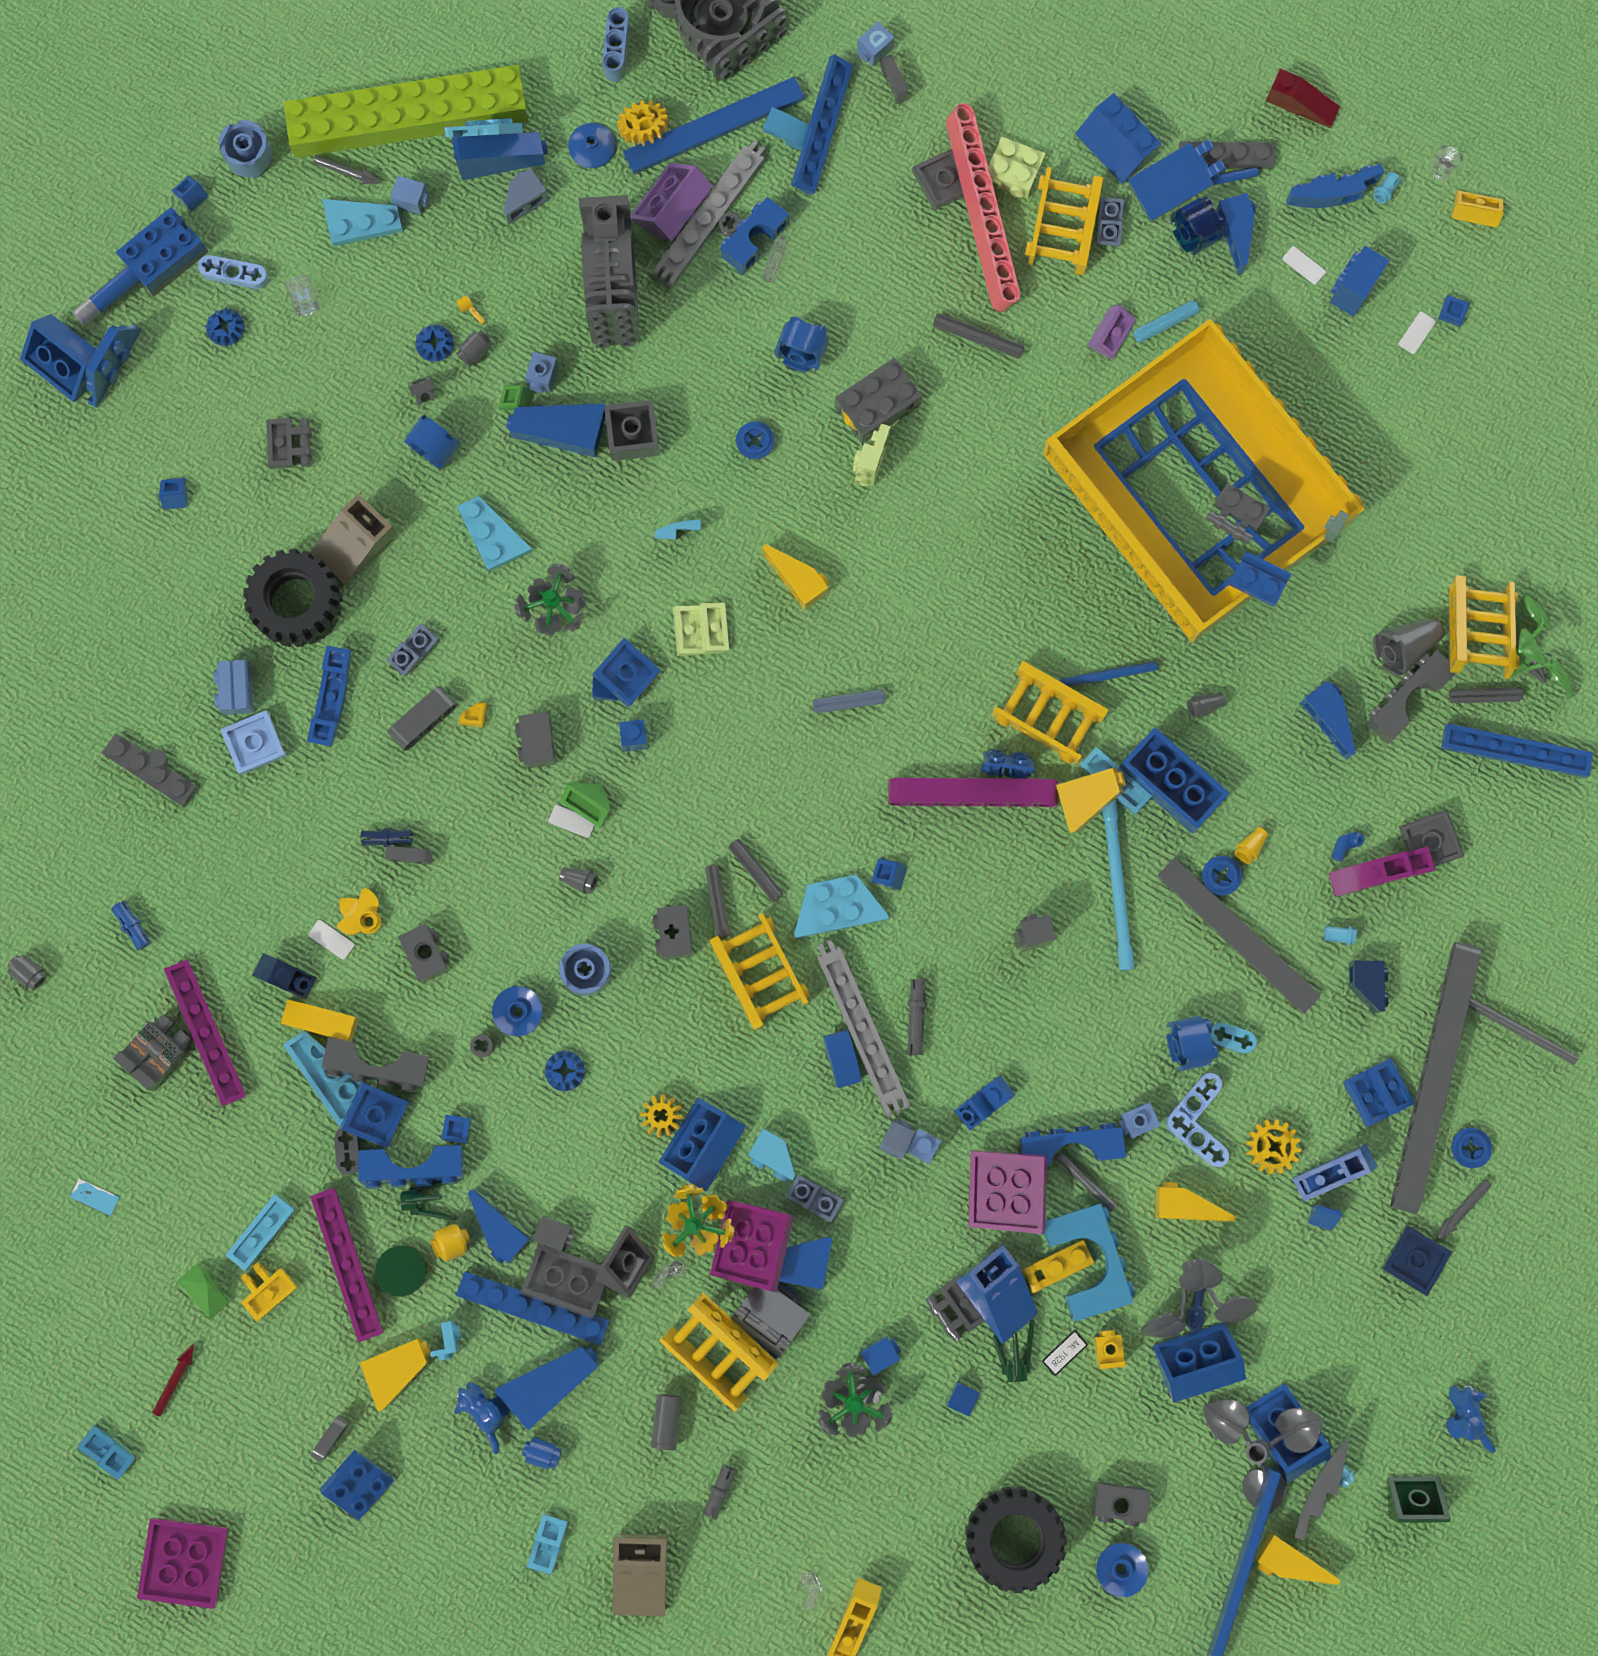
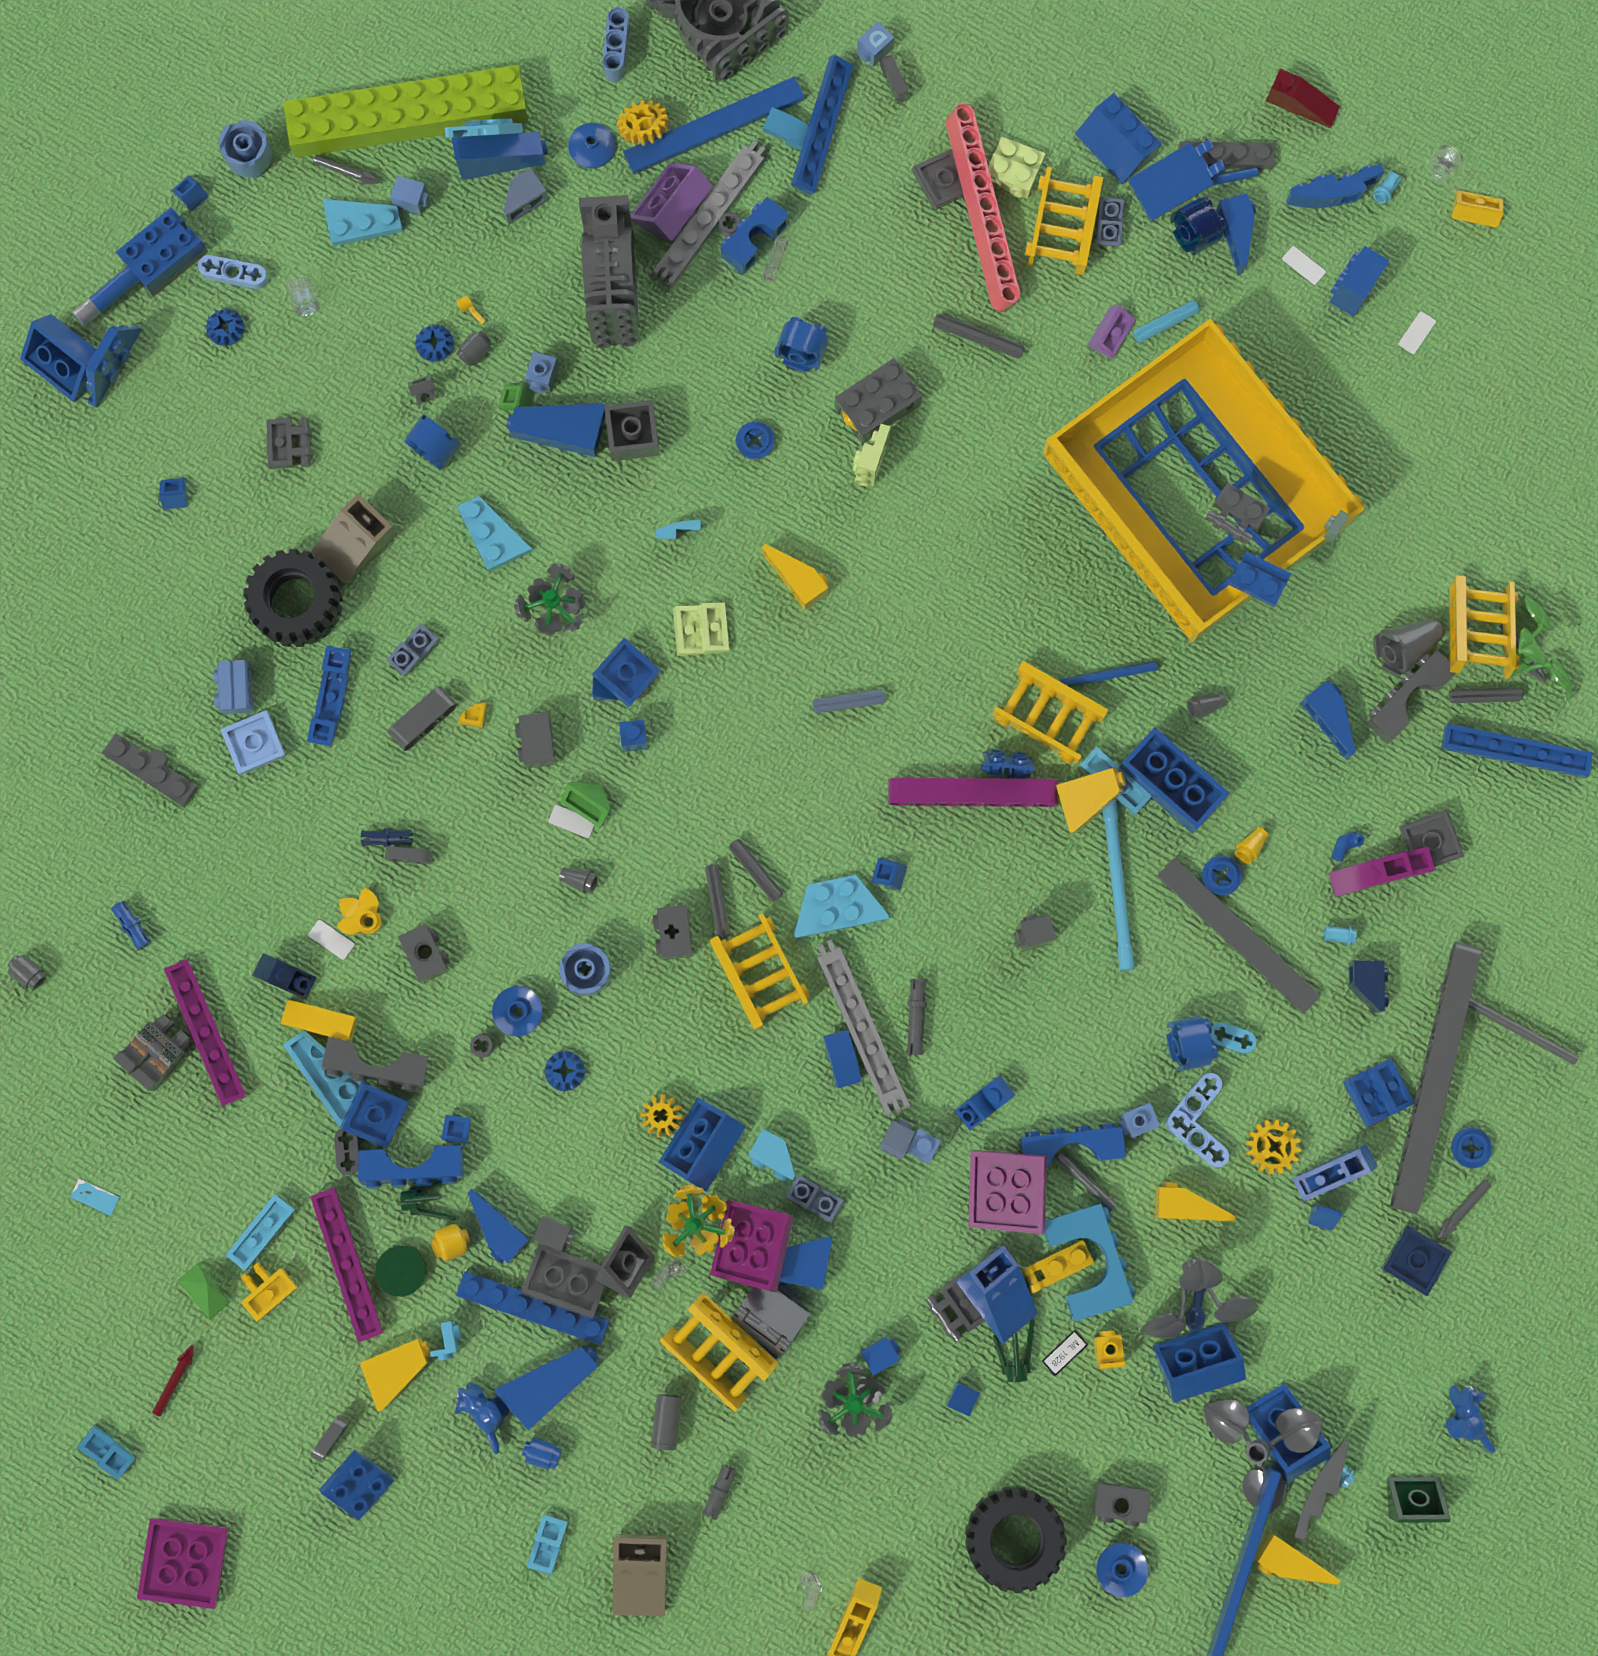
(1453, 310): blue tile -> none

